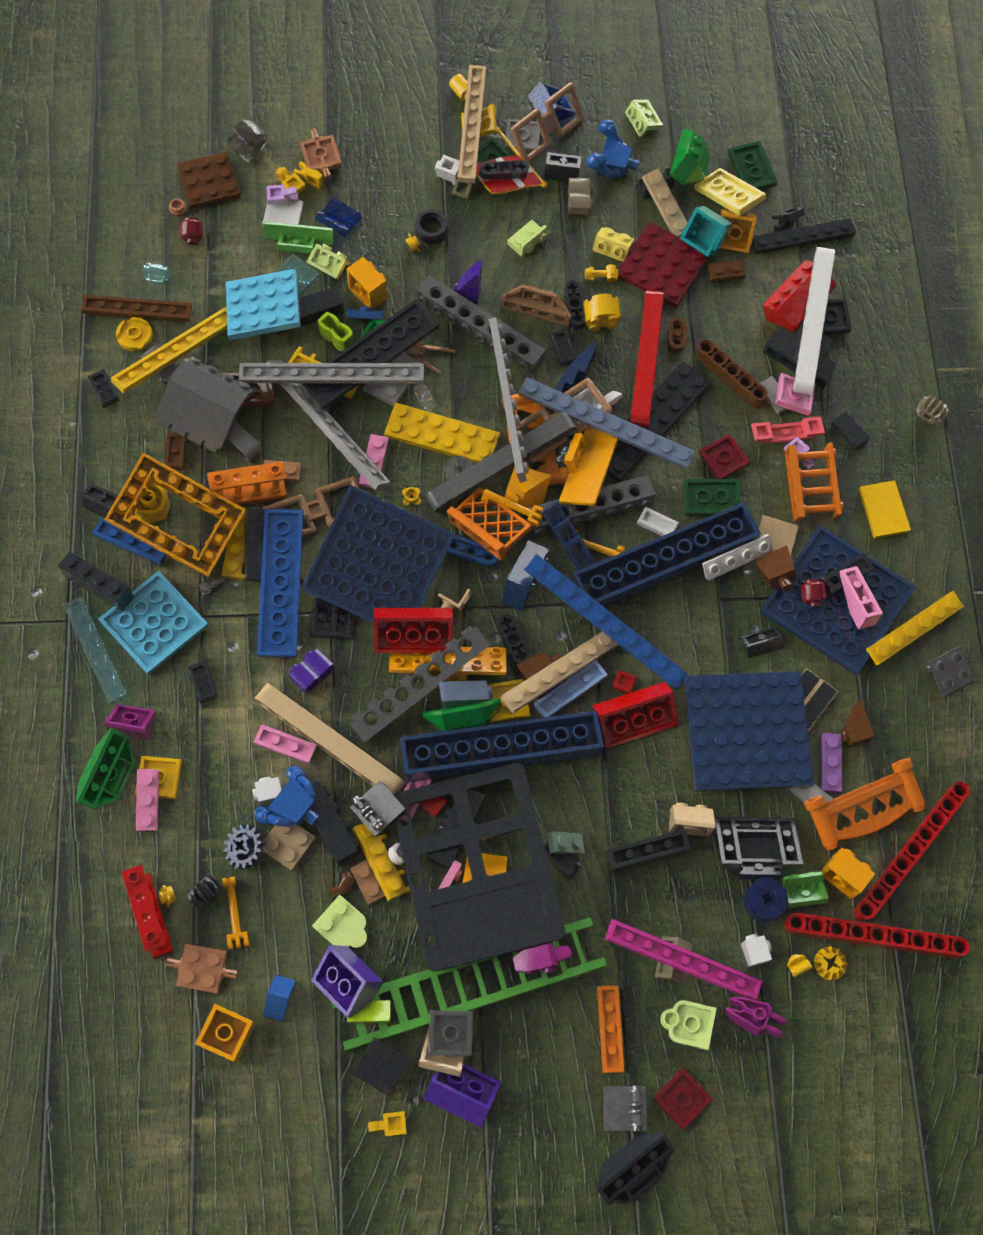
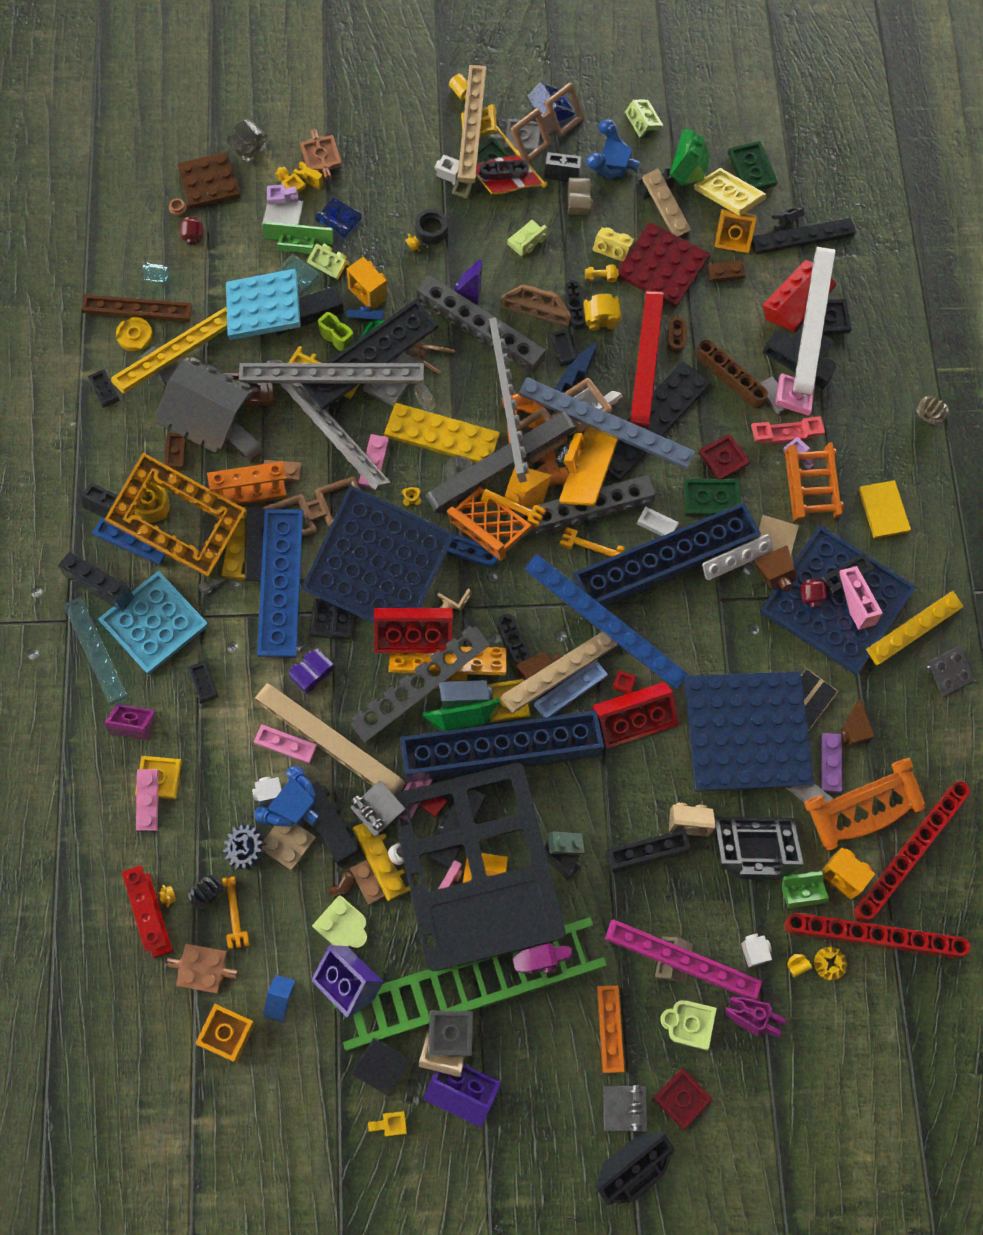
(106, 771): green wedge -> none
(373, 1013): lime slope -> none
(519, 582): dark blue wedge -> none
(567, 536): dark blue slope -> none
(705, 231): teal piece -> none
(762, 642): black slope -> none
(776, 897): clear blue brick -> none
(850, 430): black tile -> none

